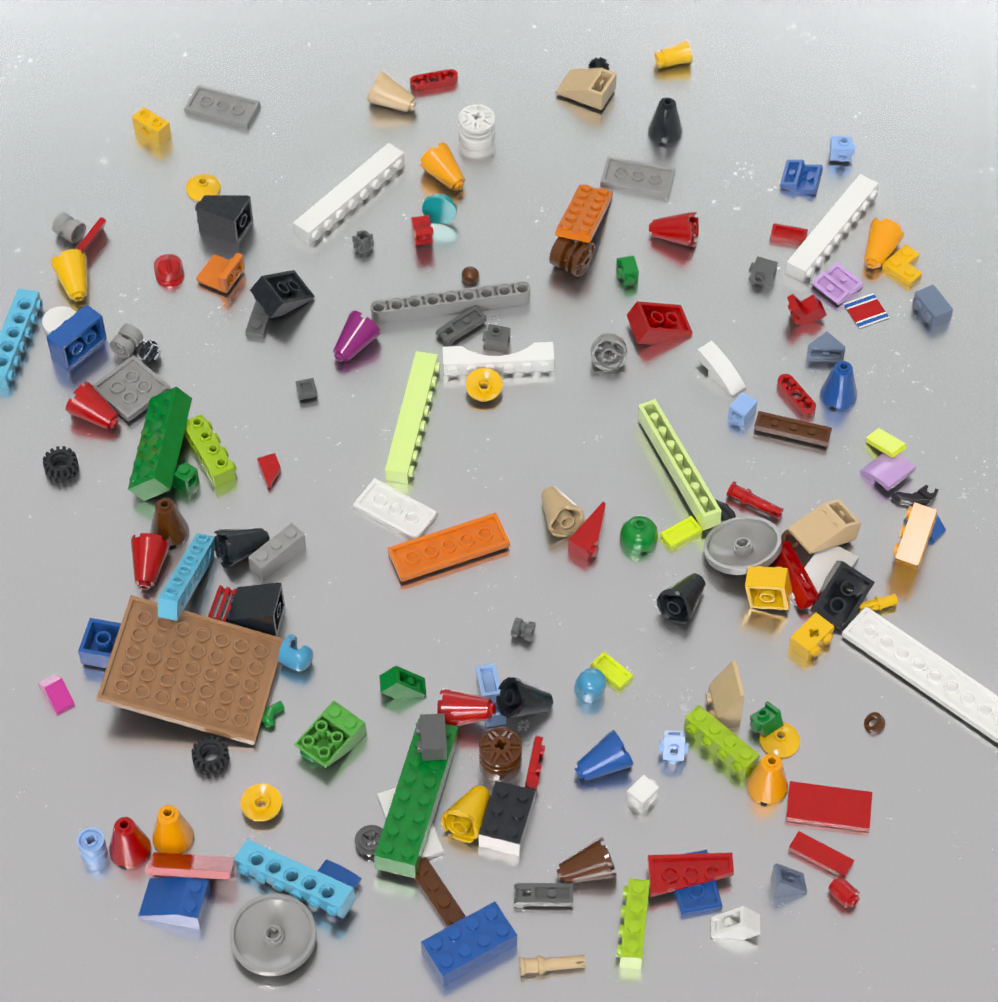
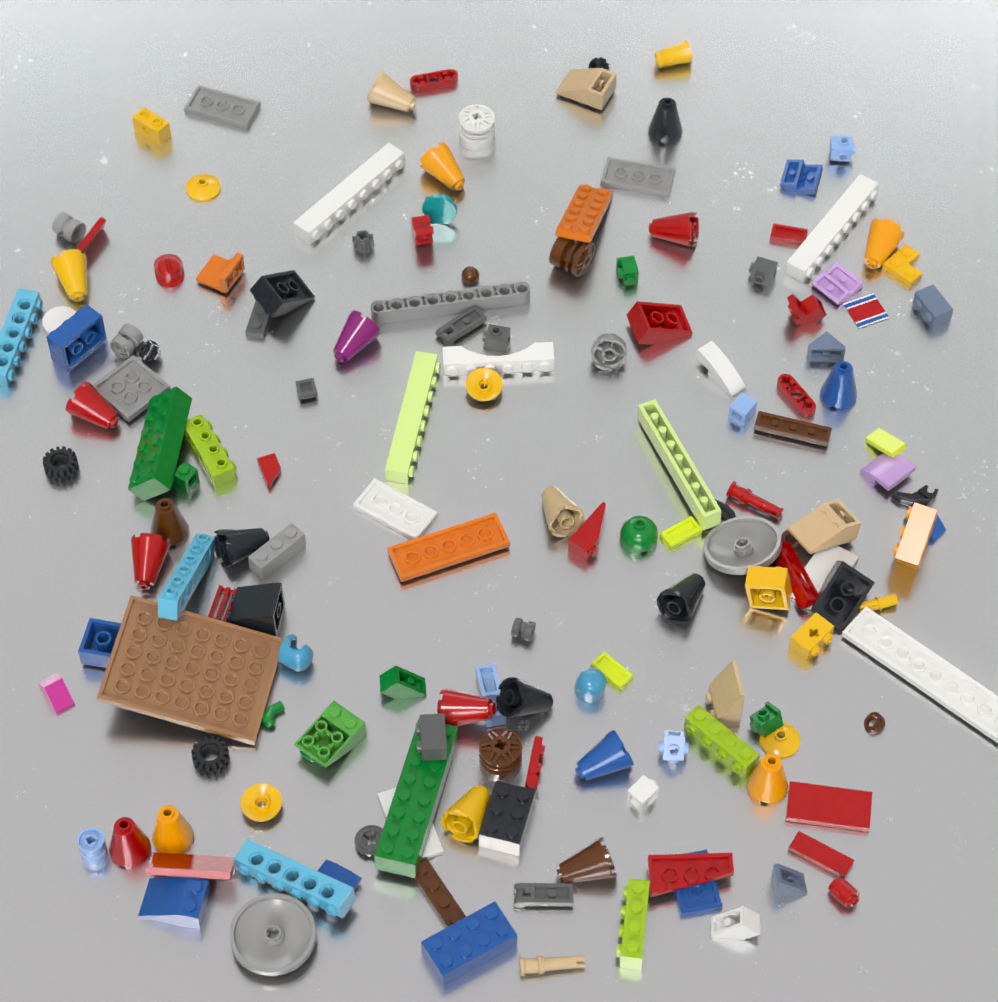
(224, 216): black slope -> none

